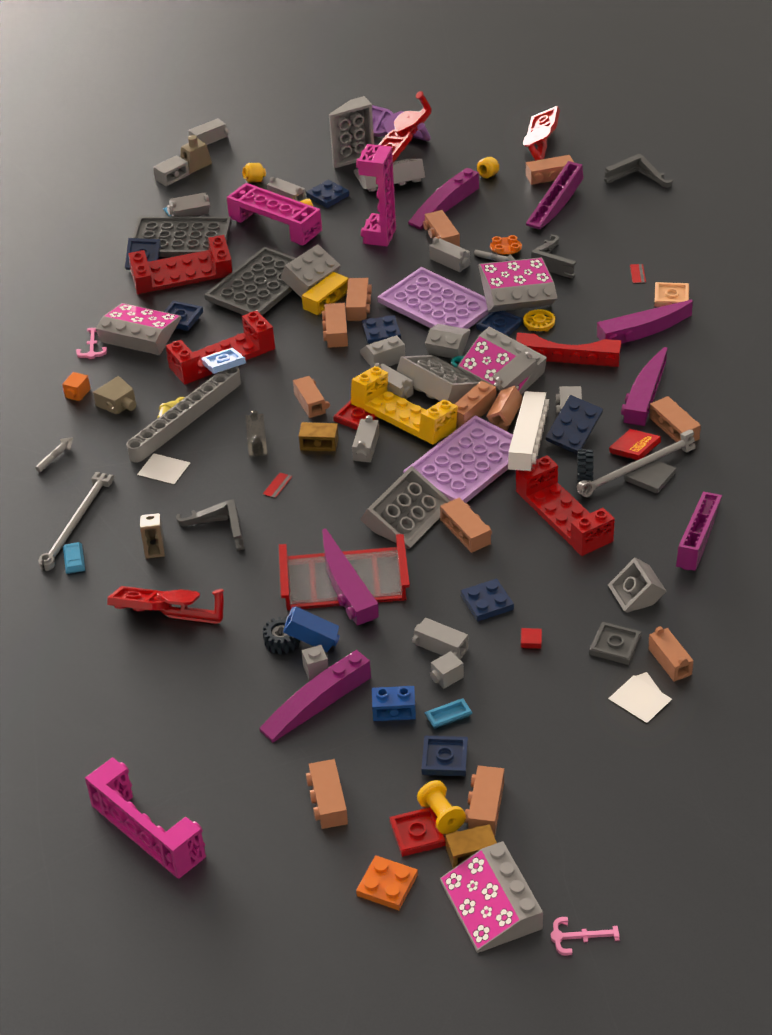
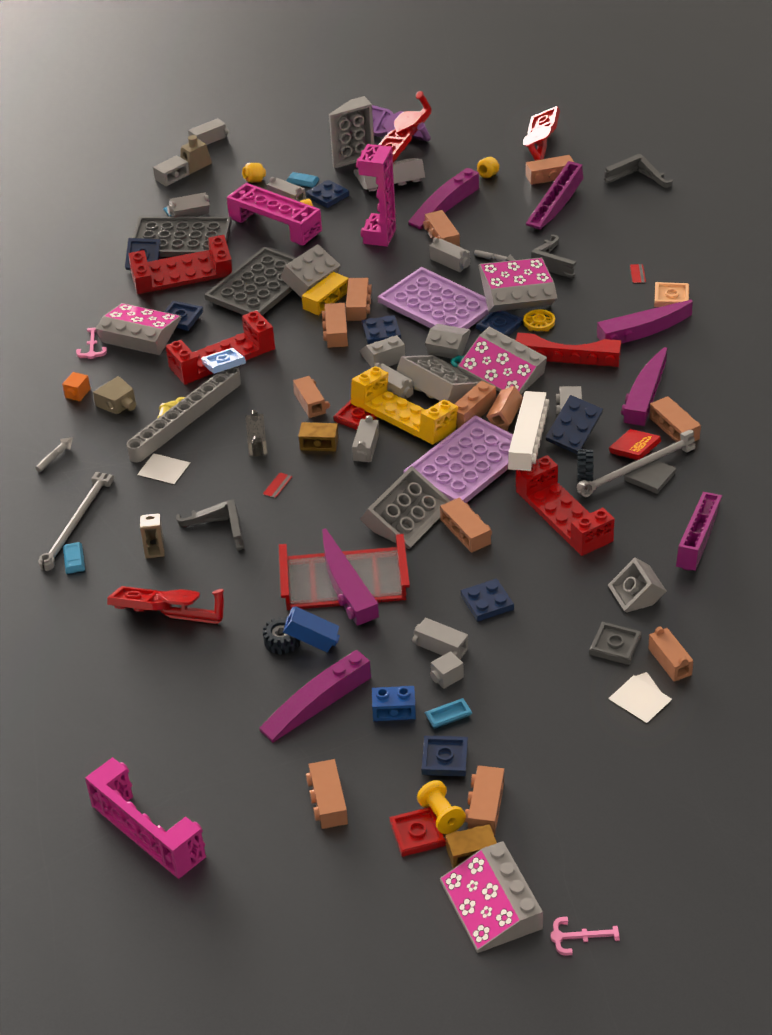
(303, 179): none -> dark azure tile
(314, 661): light grey brick -> none
(387, 882): orange plate -> none
(505, 245): orange dish -> none
(515, 371): light grey brick -> none
(531, 638): red tile -> none

